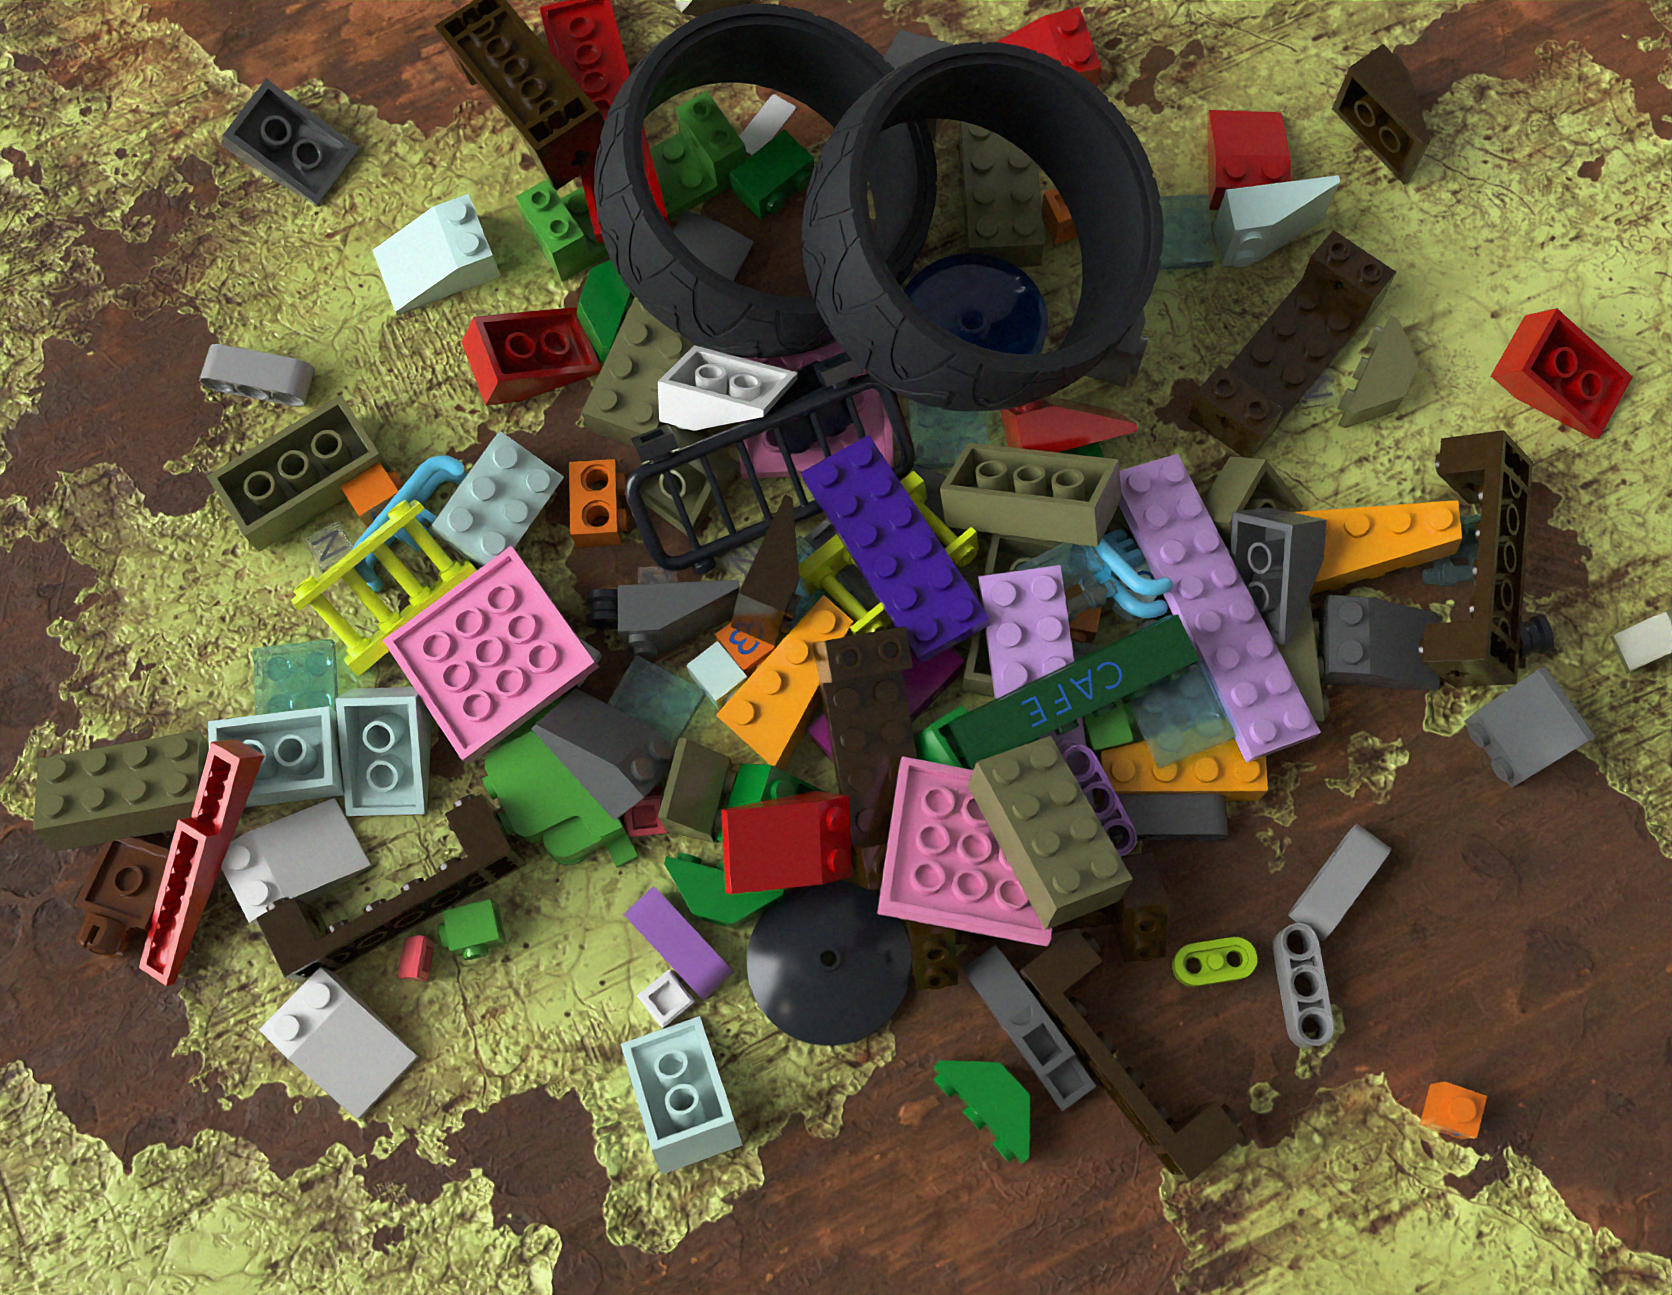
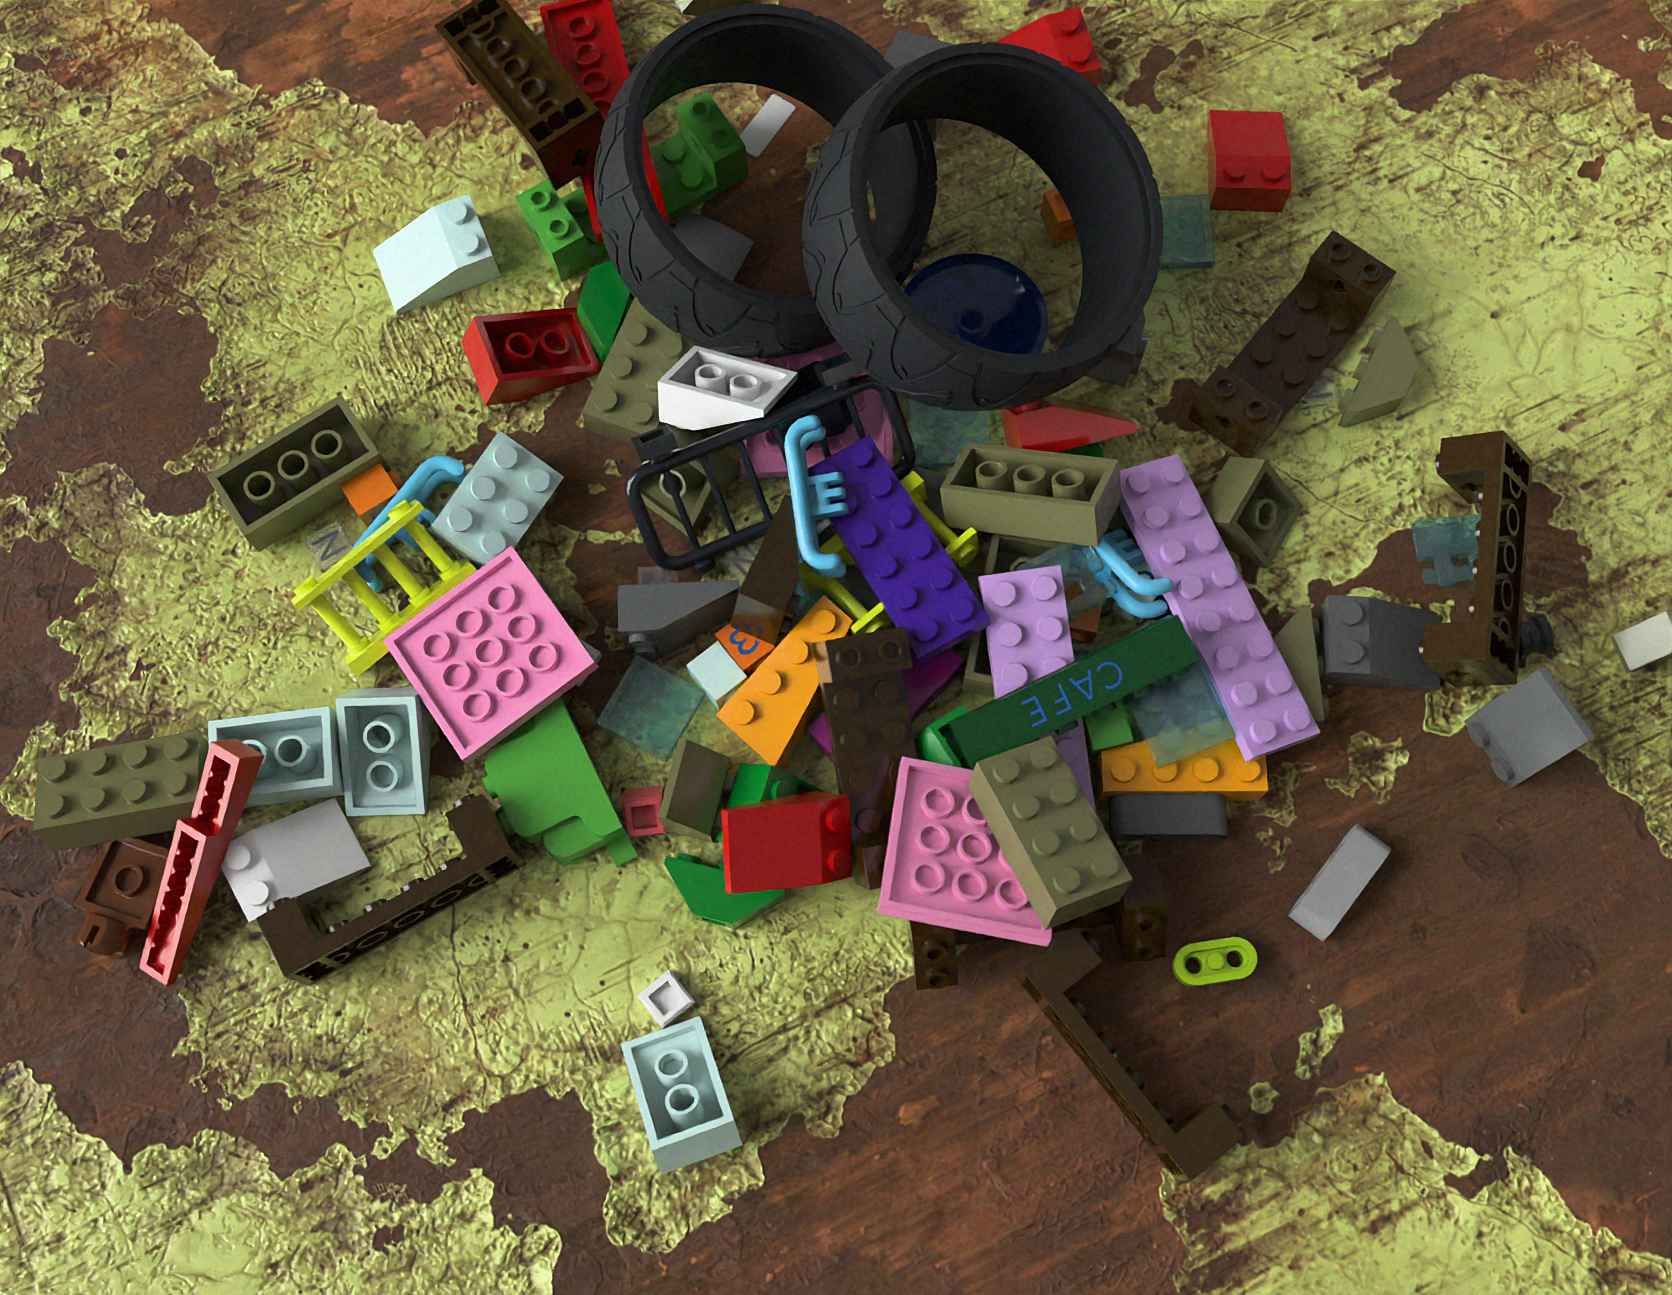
(257, 375): light grey beam -> none
(288, 143): dark grey slope -> none
(295, 676): clear light blue plate -> none
(339, 1042): white slope -> none
(416, 958): coral slope -> none
(472, 929): bright green brick -> none
(590, 504): orange brick -> none
(603, 609): black wheel -> none
(605, 750): dark grey slope -> none
(678, 943): medium lavender beam -> none
(772, 175): green brick -> none
(812, 496): none -> medium azure piece
(837, 1001): black dish -> none
(991, 1101): green slope -> none
(1000, 198): olive brick -> none
(1028, 1027): dark grey slope -> none
(1111, 810): medium lavender beam -> none
(1267, 216): light aqua slope -> none
(1279, 562): dark grey slope -> none
(1294, 1005): light grey beam -> none
(1383, 539): light orange wedge -> none
(1384, 111): dark brown slope -> none
(1453, 1110): orange brick -> none
(1562, 372): red slope -> none

